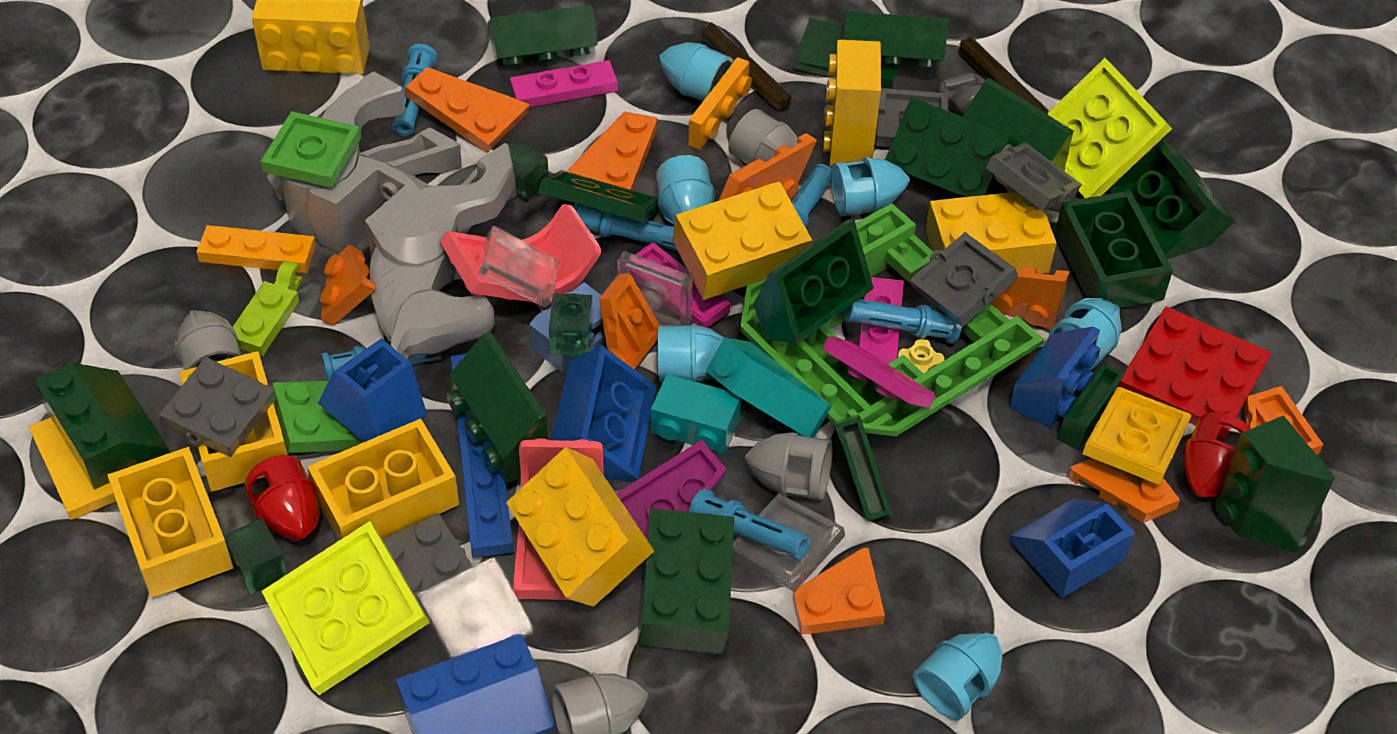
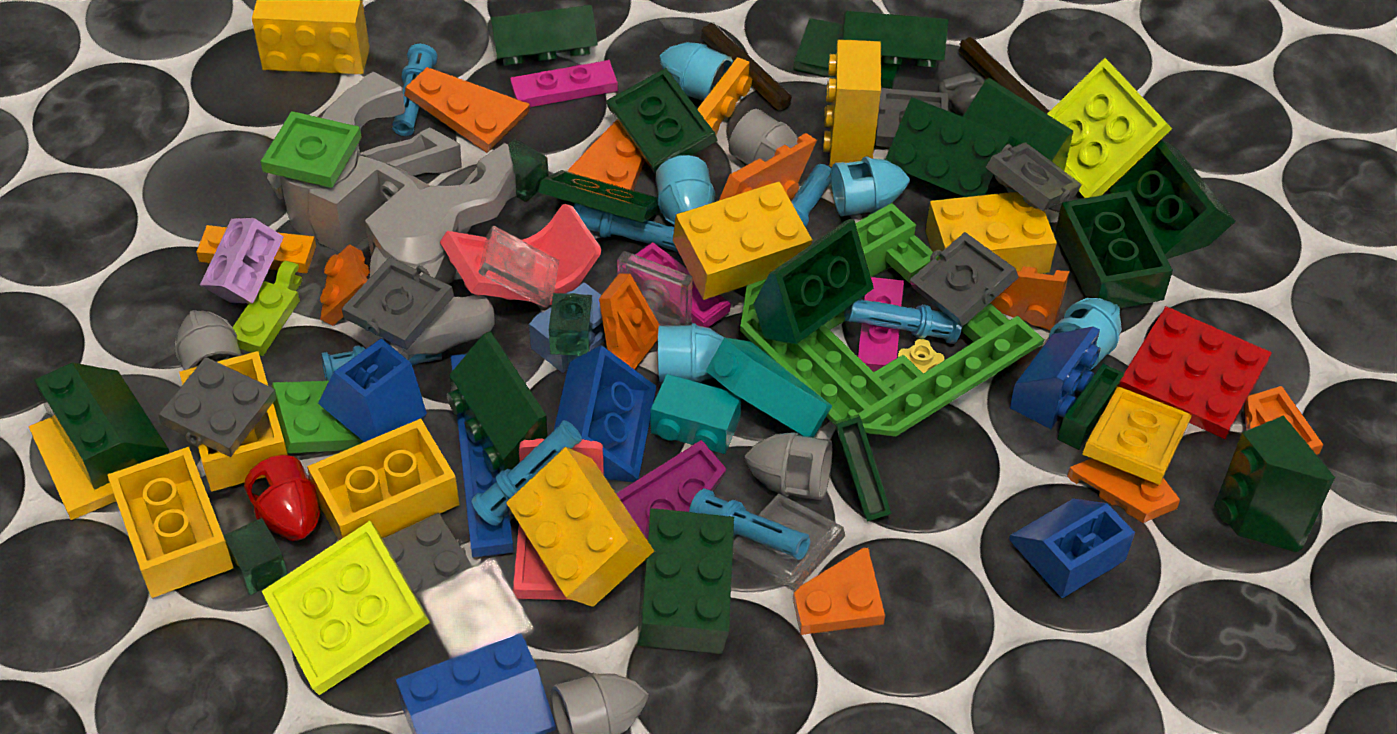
(242, 260): none -> lavender brick
(398, 302): none -> dark grey plate
(492, 503): none -> dark azure pin
(661, 119): none -> dark green tile
(889, 380): dark pink plate -> none
(959, 673): medium azure helmet -> none
(1207, 458): red helmet -> none

